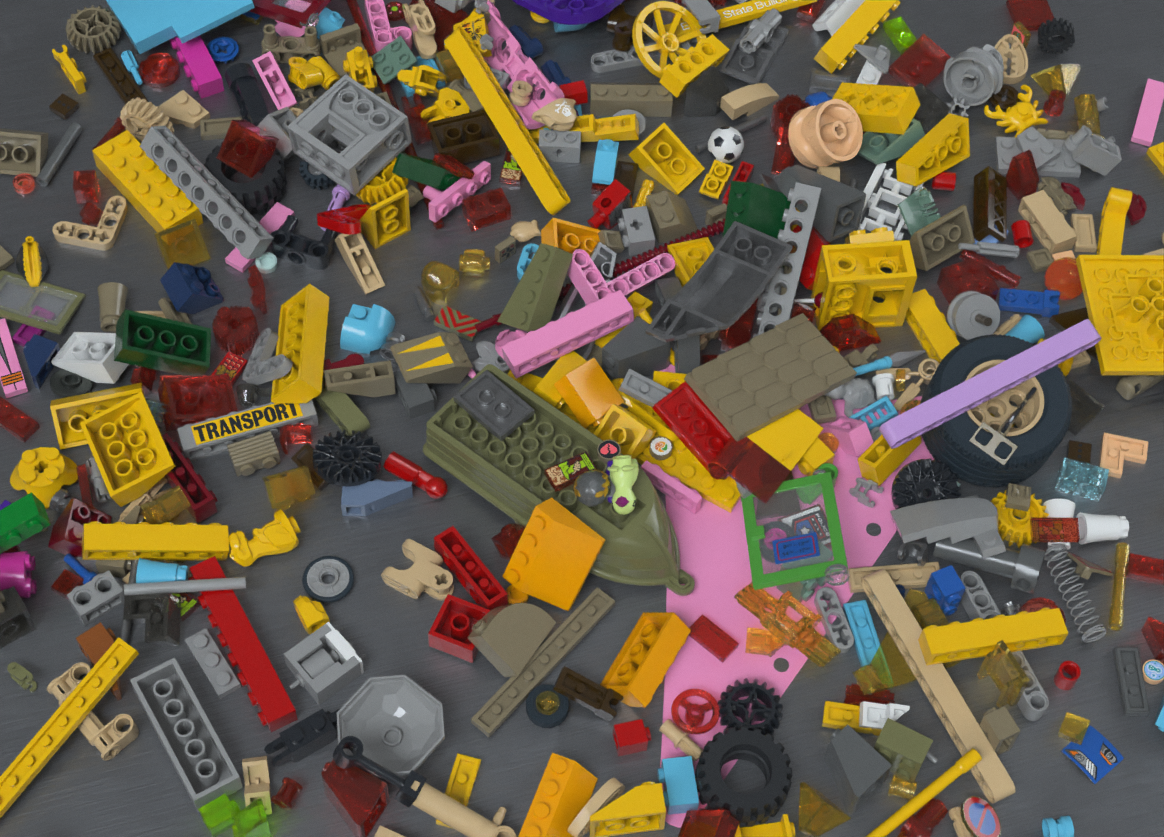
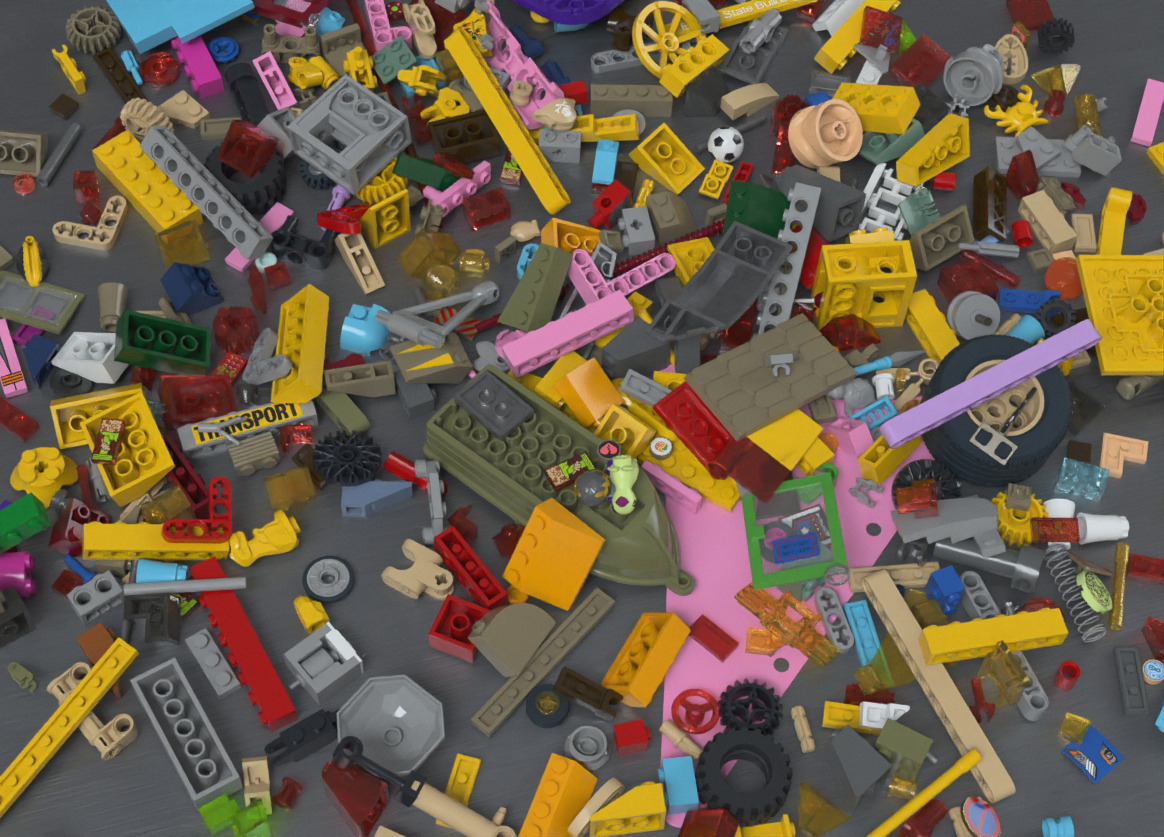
(108, 441): none -> tile
(214, 521): none -> red beam
(217, 427): none -> light grey plant
(277, 275): none -> clear red plate
(423, 332): none -> light grey piece
(428, 247): none -> clear yellow brick
(430, 216): none -> dark tan hinge
(430, 470): none -> light grey plate
(464, 526): none -> clear red plate
(588, 747): none -> light grey hat
(779, 361): none -> light grey tile
(803, 729): none -> tan axle
(881, 28): none -> clear red tile
(918, 499): none -> clear red piece
(980, 702): none -> clear red bar
(999, 729): dark tan brick -> none
(1055, 134): dark tan axle -> none
(1055, 305): none -> black tyre
(1094, 591): none -> yellowish green tile

